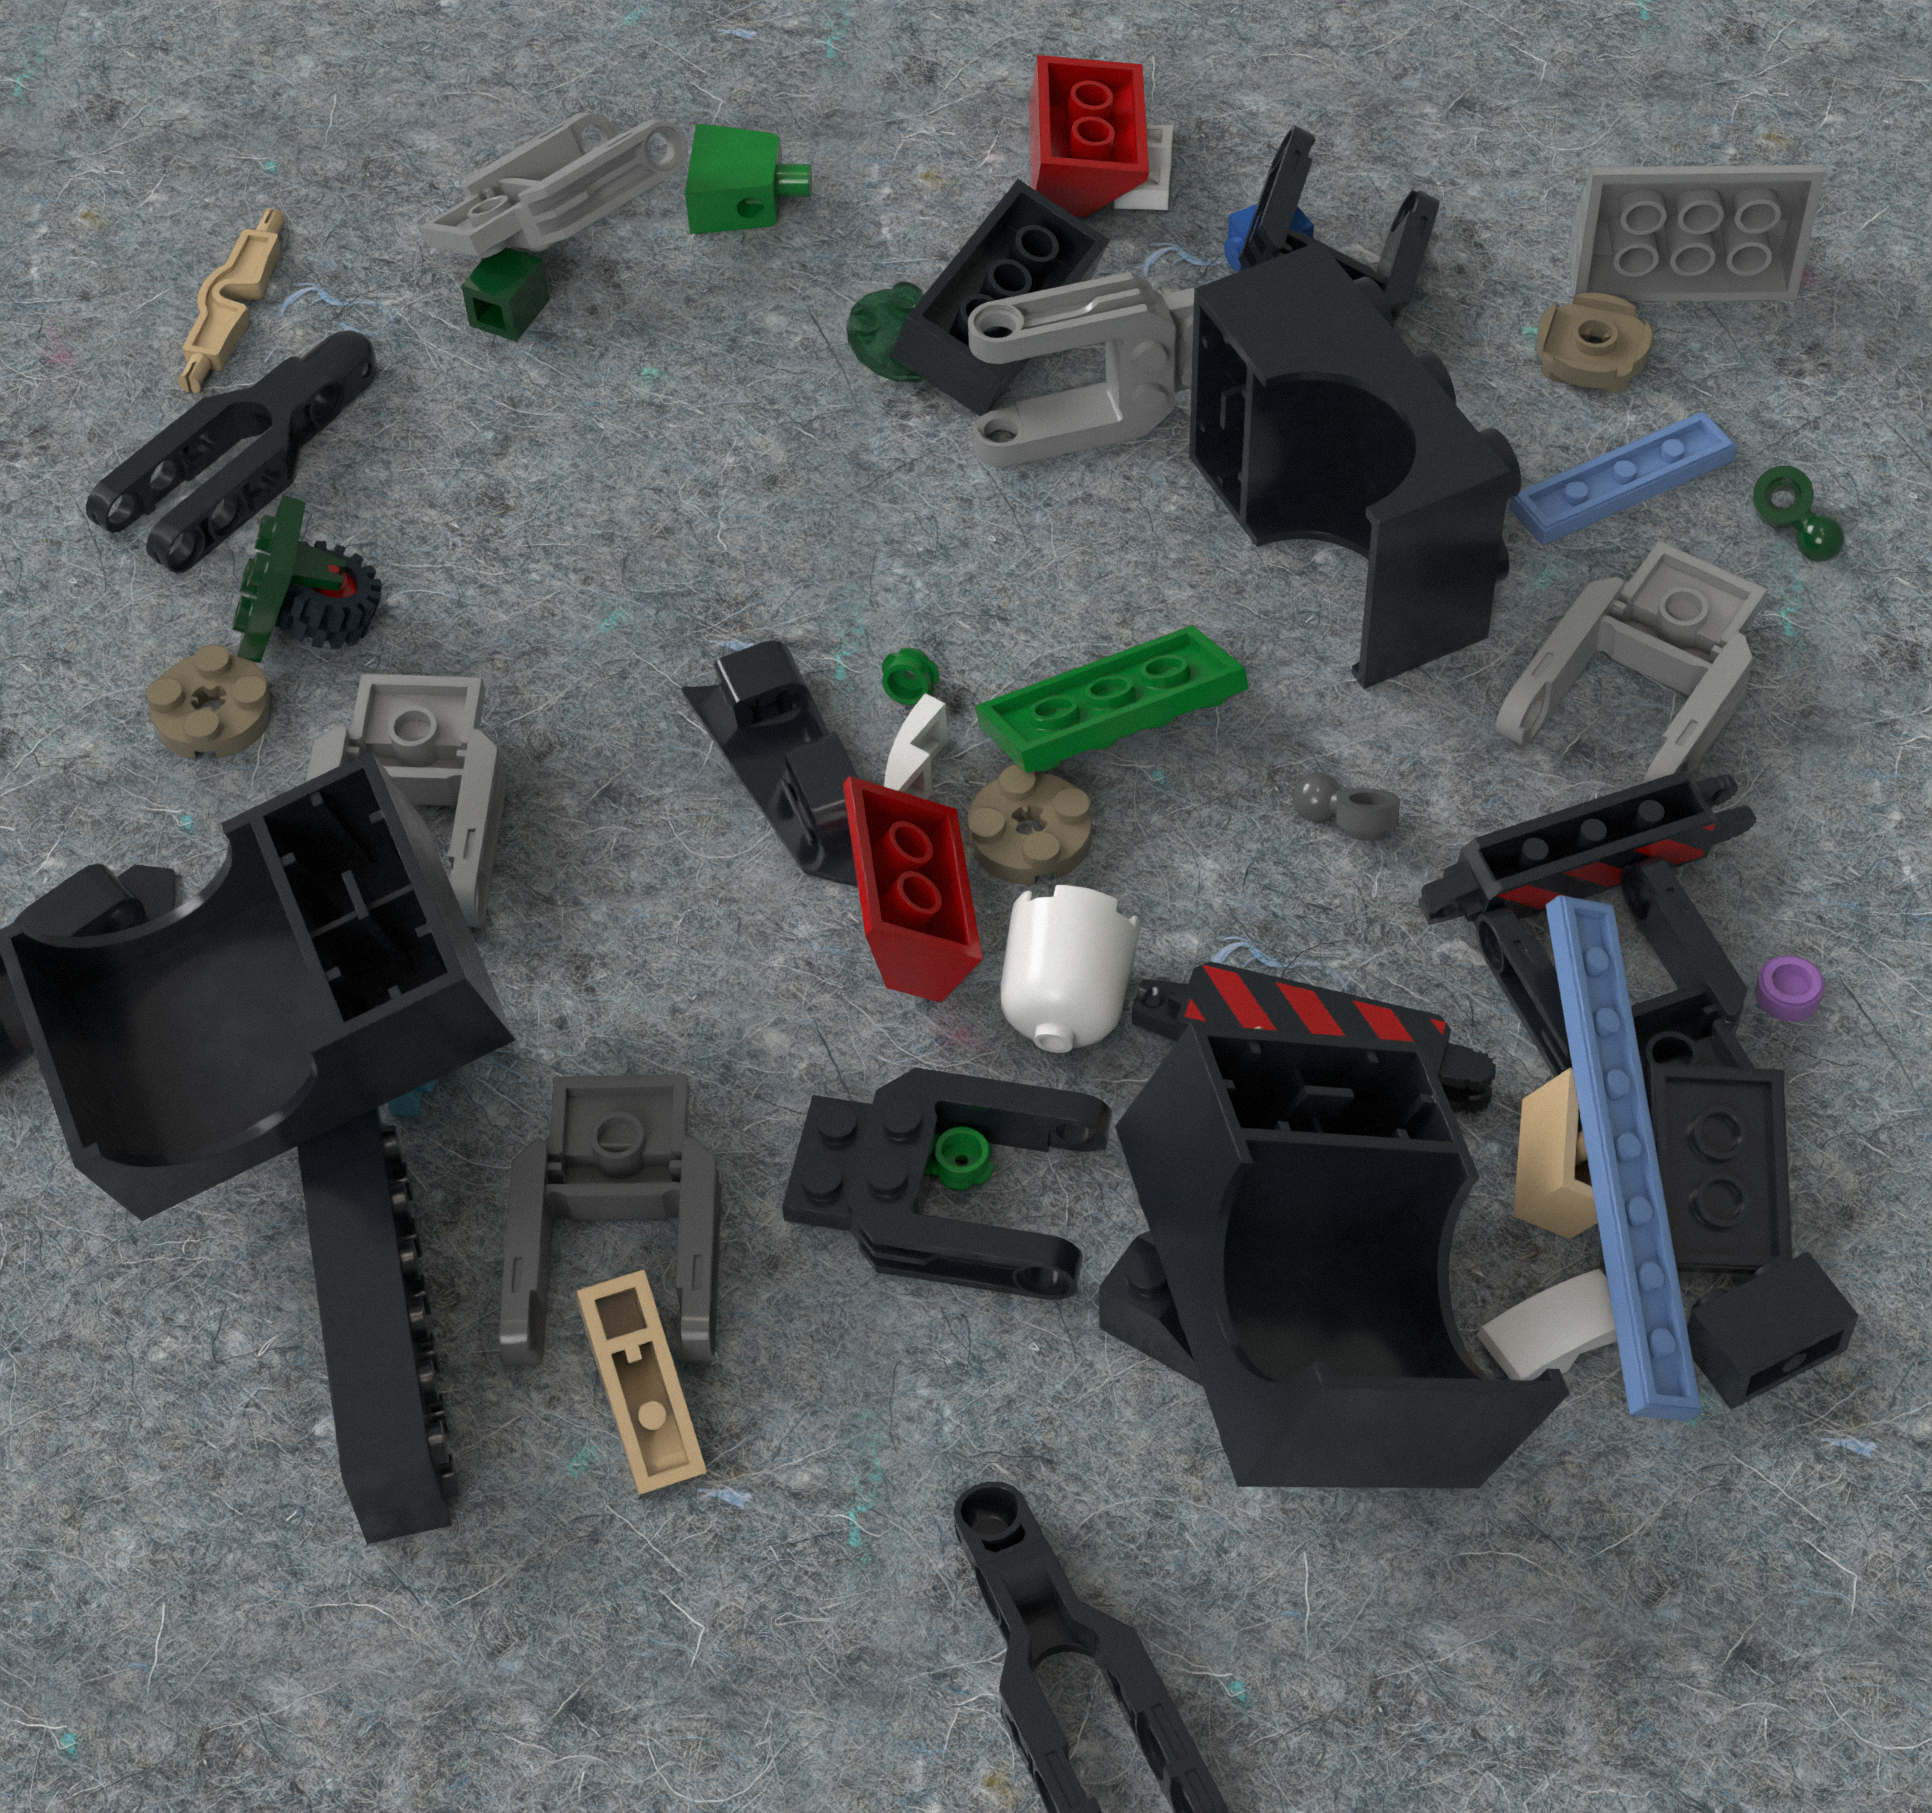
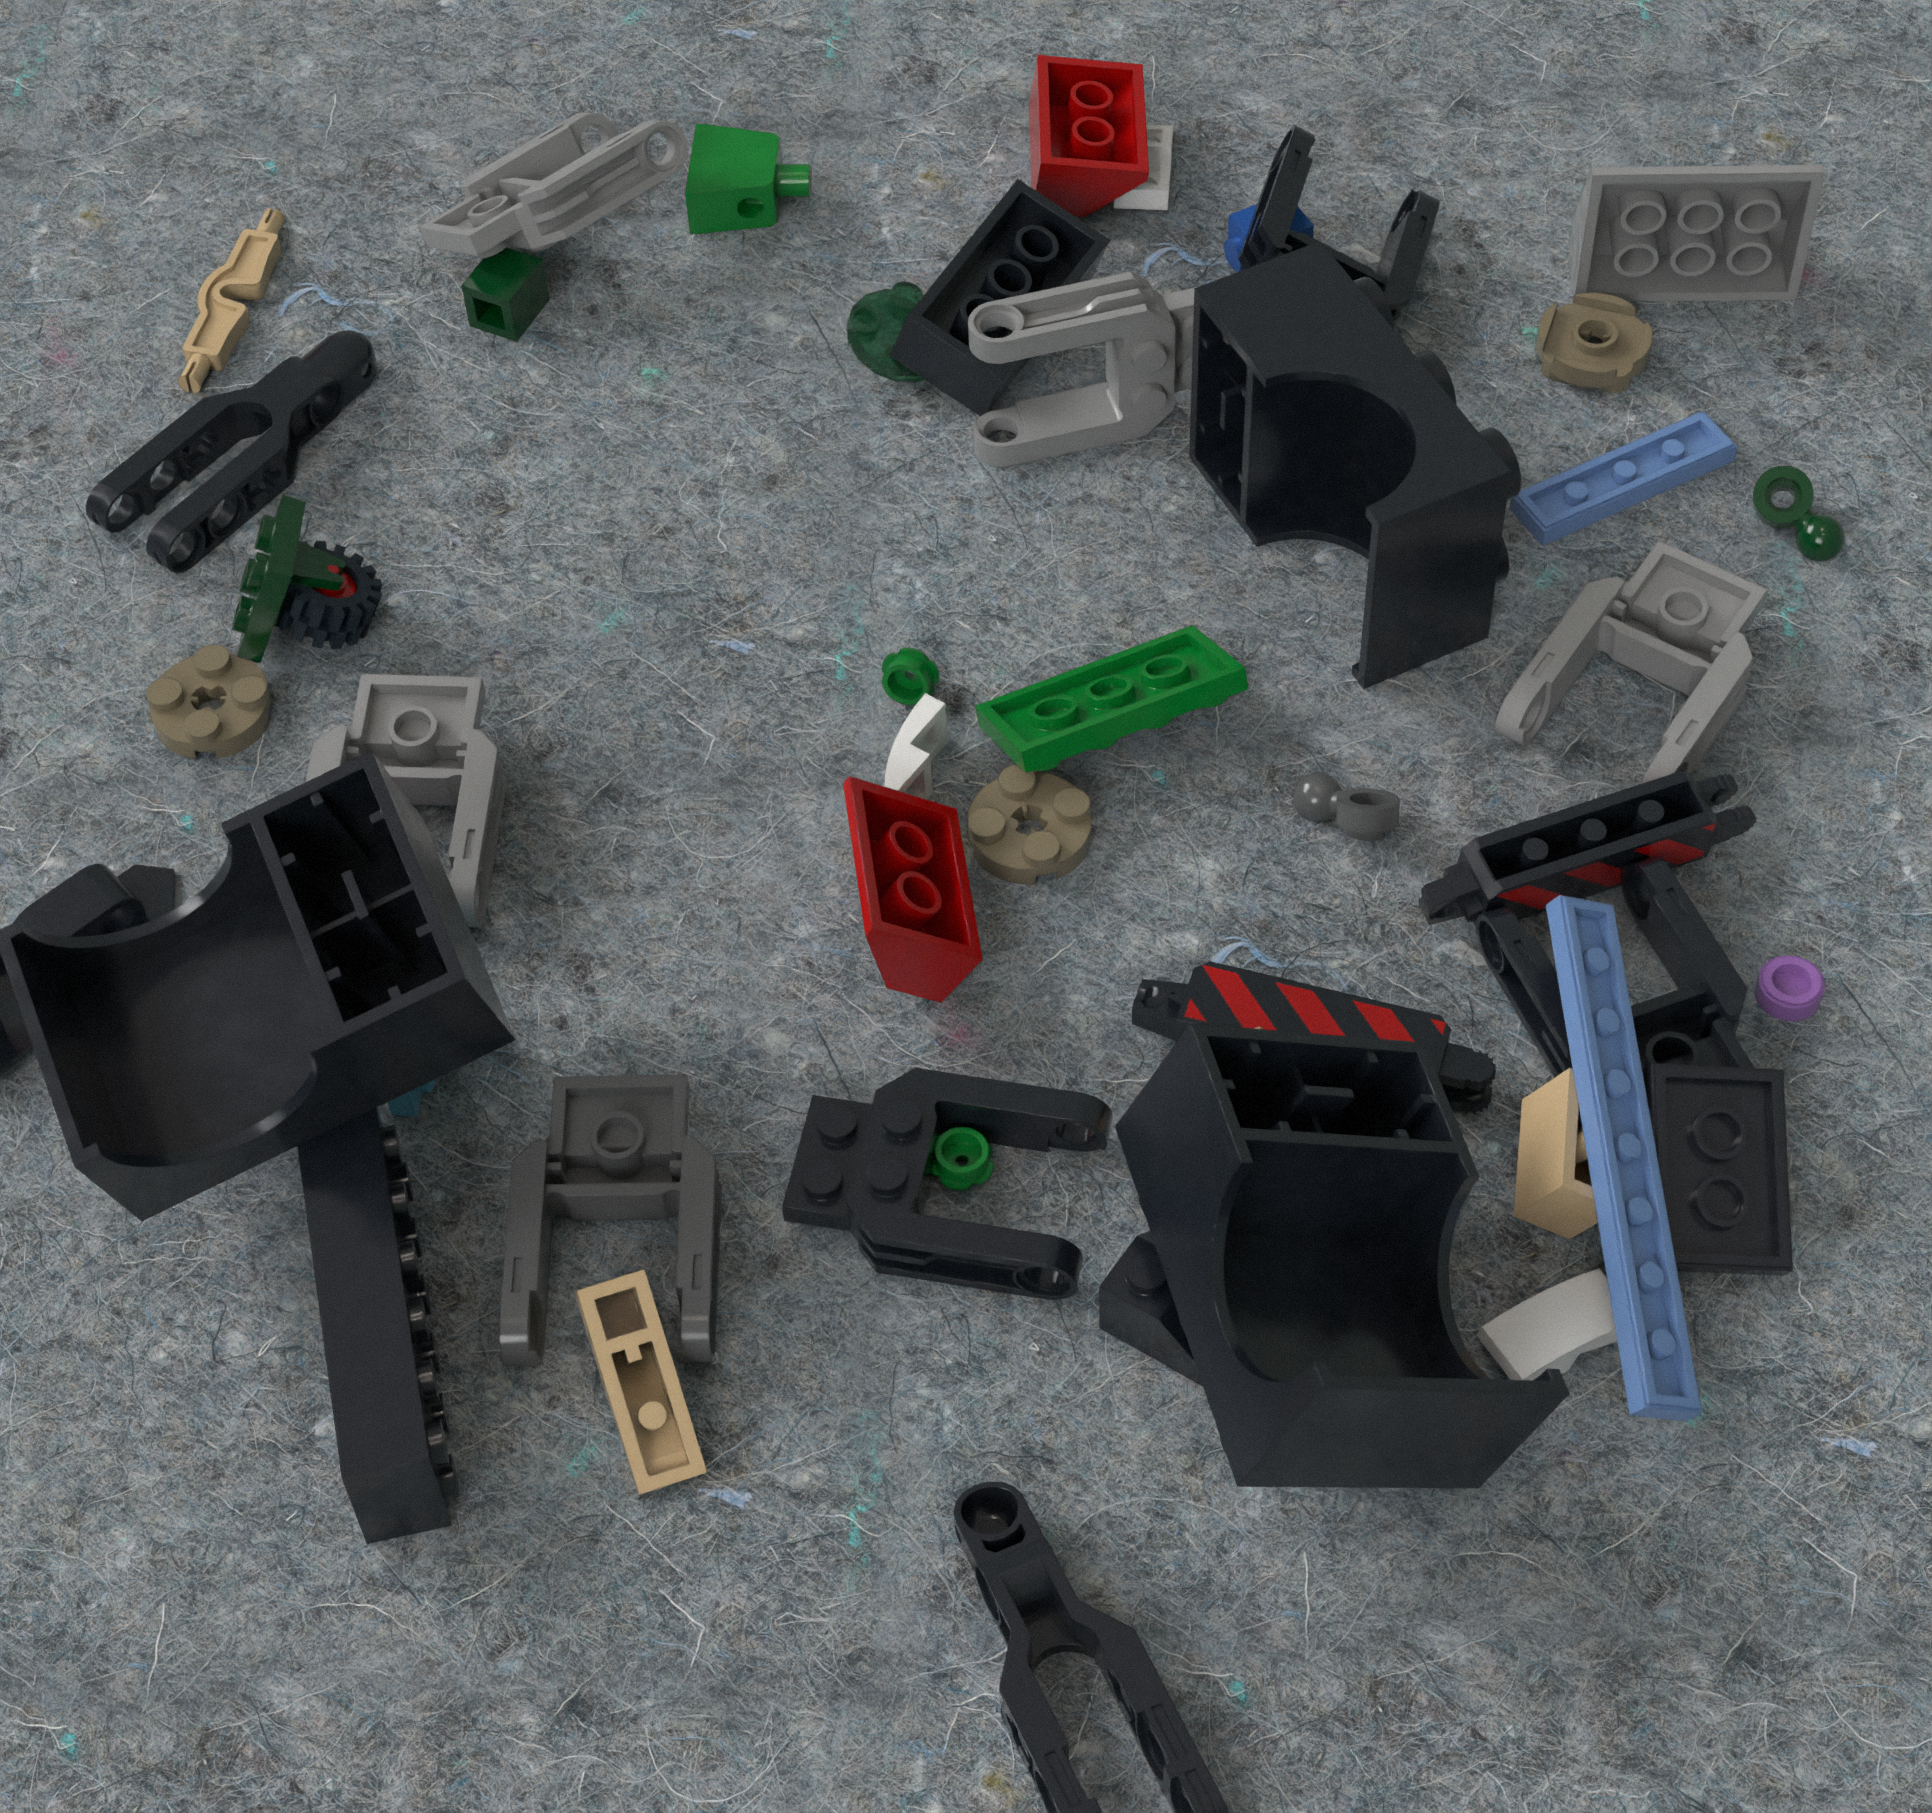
(782, 754): black panel -> none
(1067, 967): white cylinder -> none
(1769, 1328): black brick -> none

